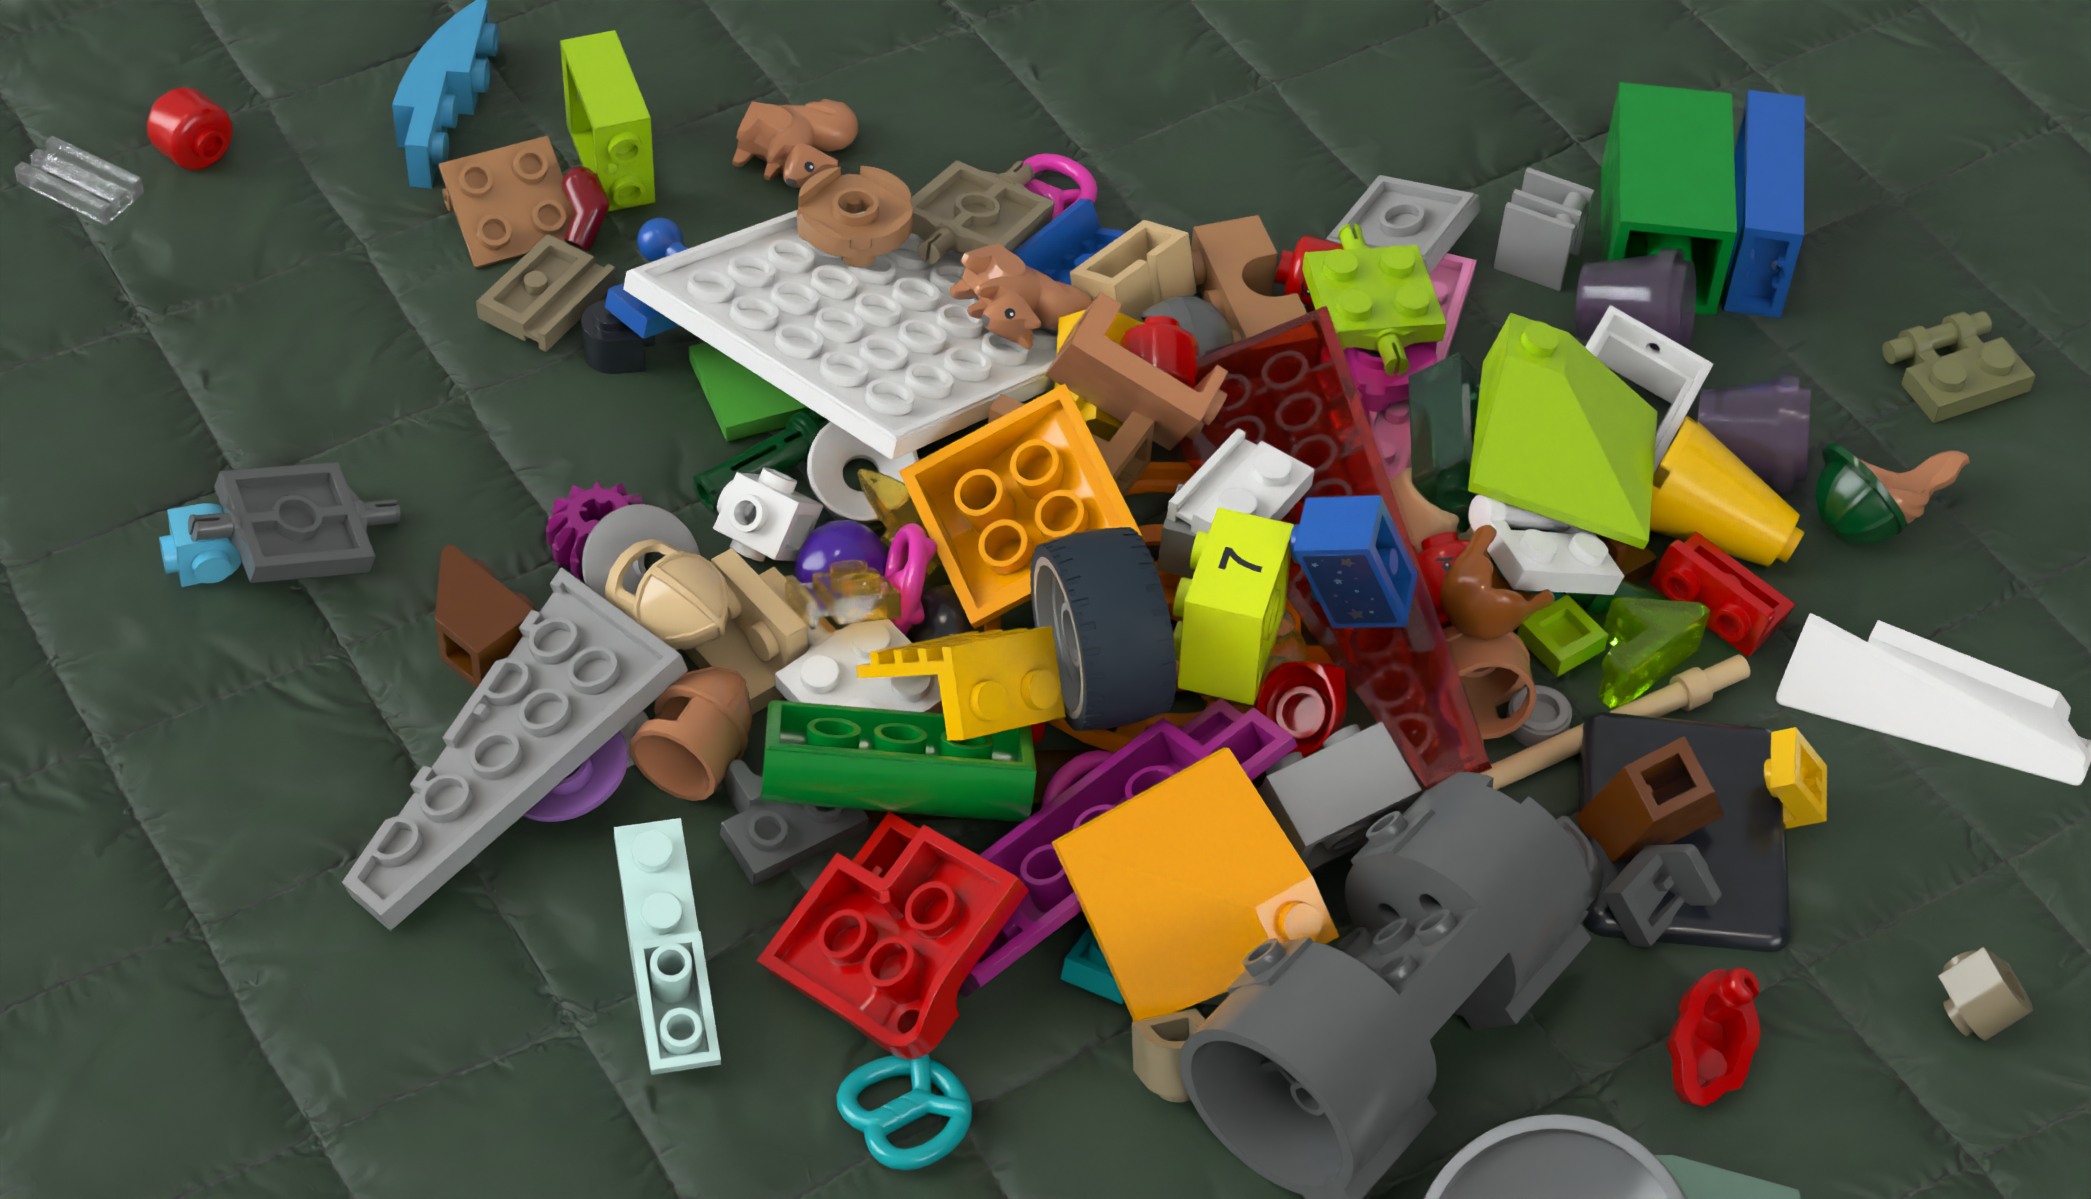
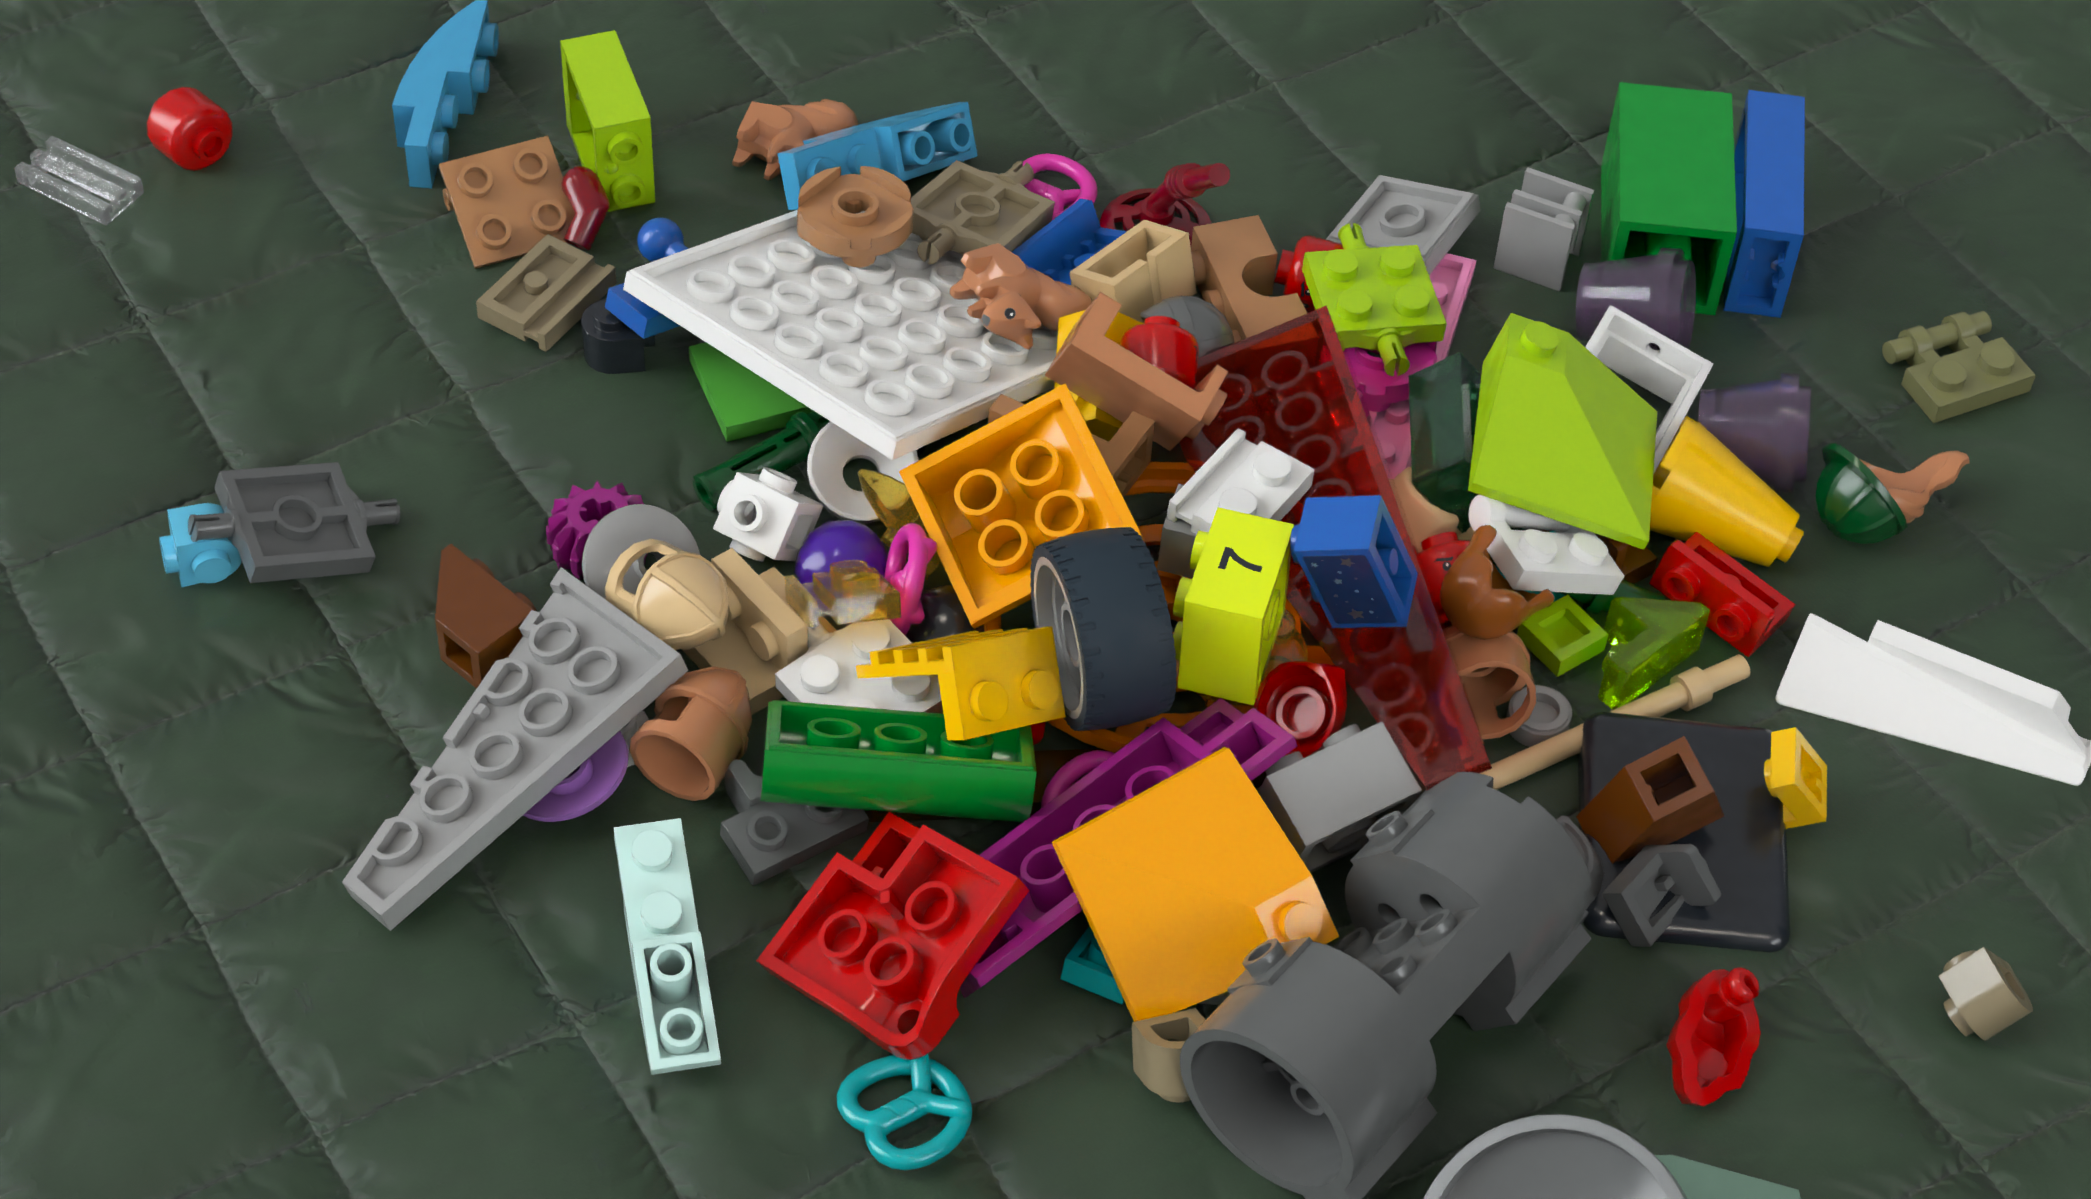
(899, 144): none -> dark azure slope
(1178, 189): none -> dark red dish

